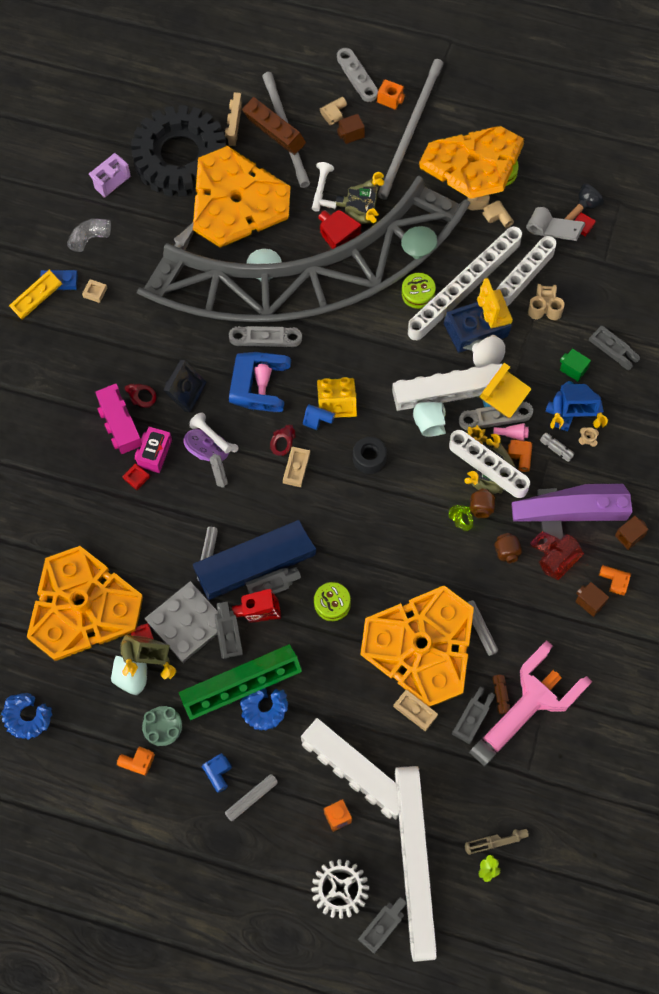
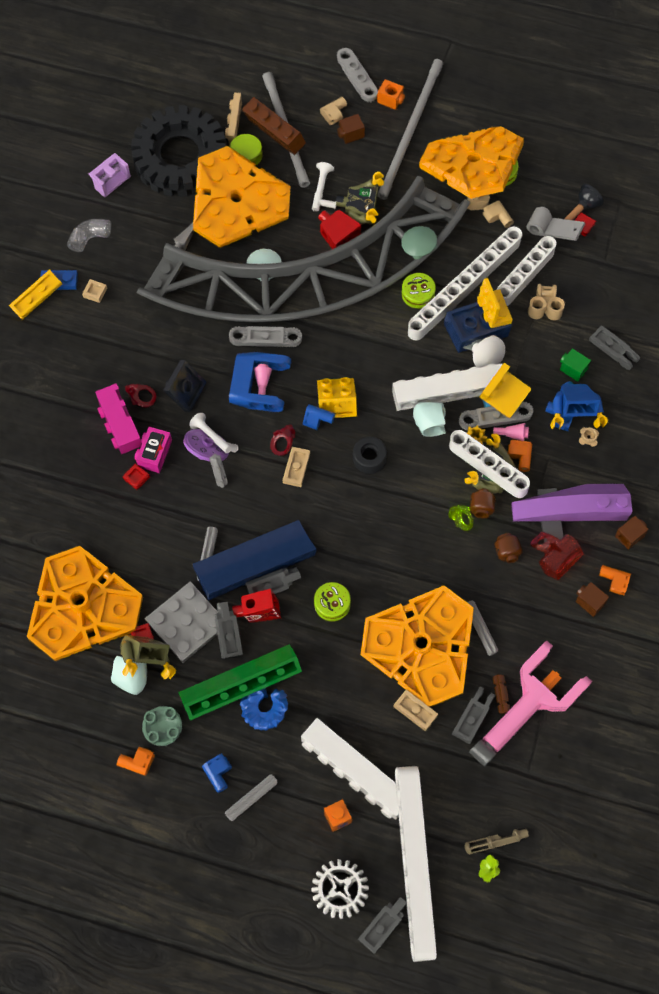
(24, 729): blue piece -> none
(248, 146): none -> lime head
(557, 447): light grey axle -> none

